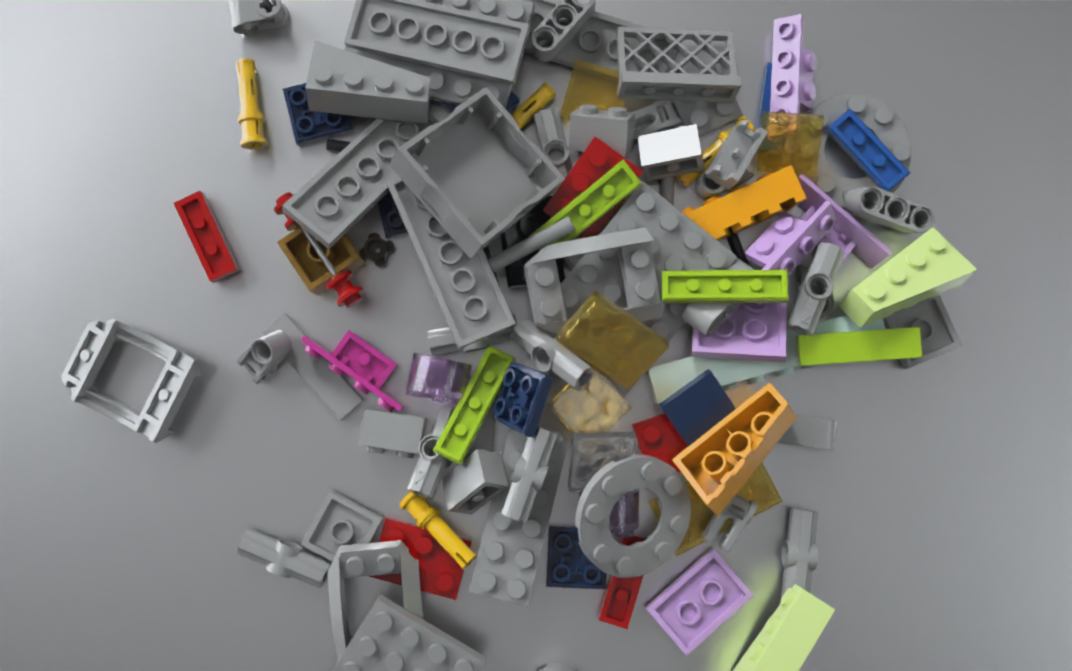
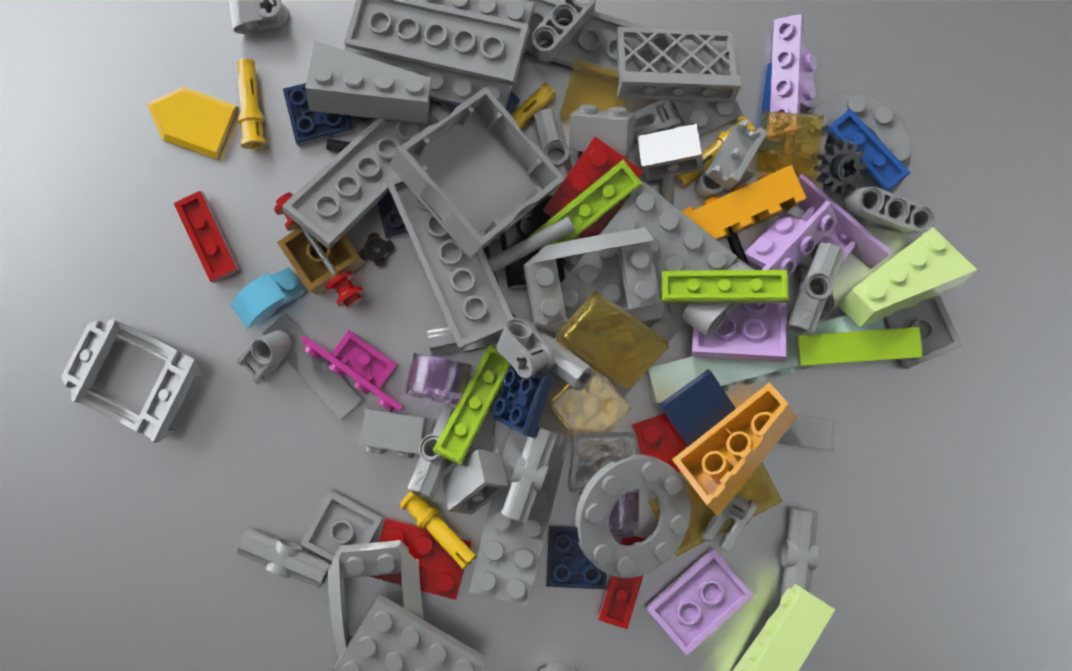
(193, 120): none -> yellow tile
(264, 295): none -> medium azure brick
(522, 348): none -> light grey piece
(840, 166): none -> black gear

